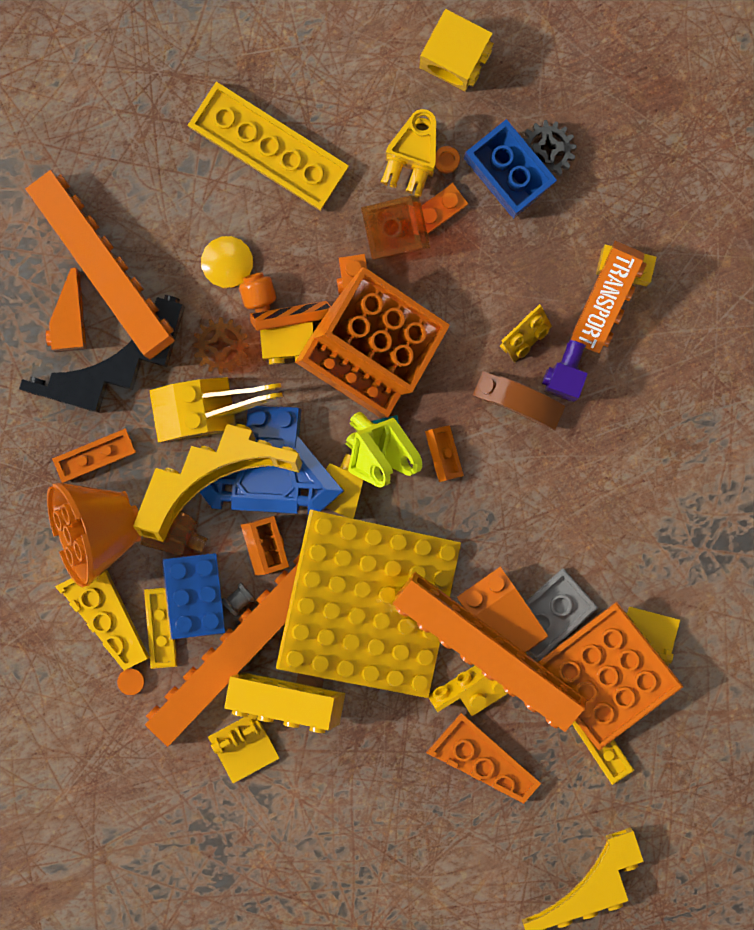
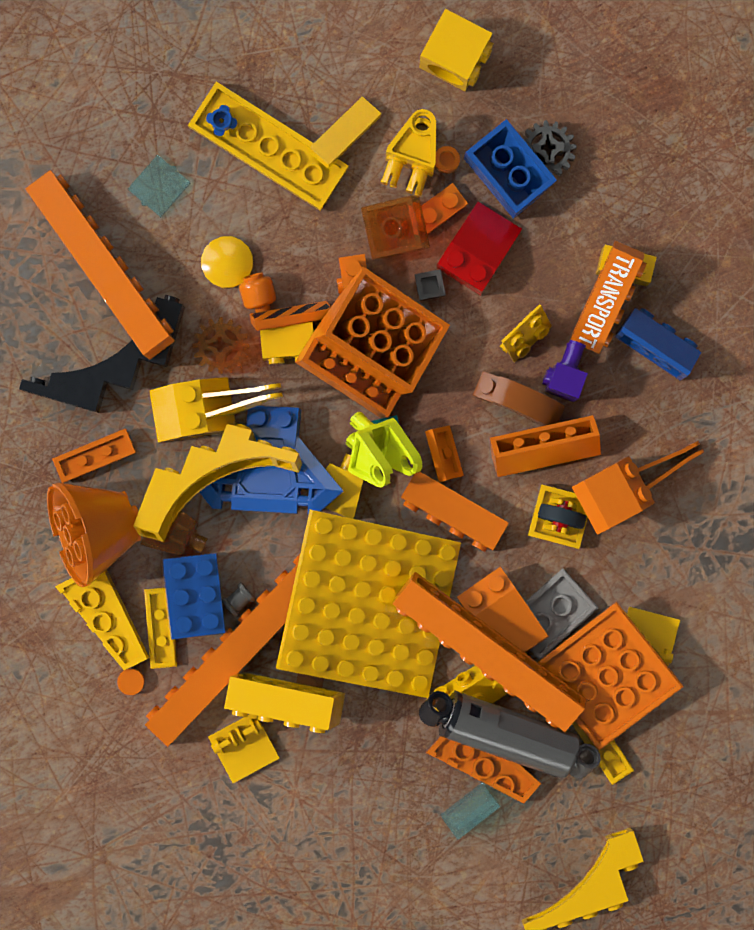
(67, 320): orange slope -> none
(159, 185): none -> clear light blue piece
(222, 112): none -> blue plate
(265, 545): orange brick -> none
(344, 132): none -> yellow tile
(430, 285): none -> dark grey plate
(454, 510): none -> orange brick
(470, 810): none -> clear light blue brick
(478, 248): none -> red slope
(508, 735): none -> dark grey piece
(545, 446): none -> orange brick
(558, 517): none -> yellow plate
(619, 490): none -> orange slope
(659, 343): none -> blue slope

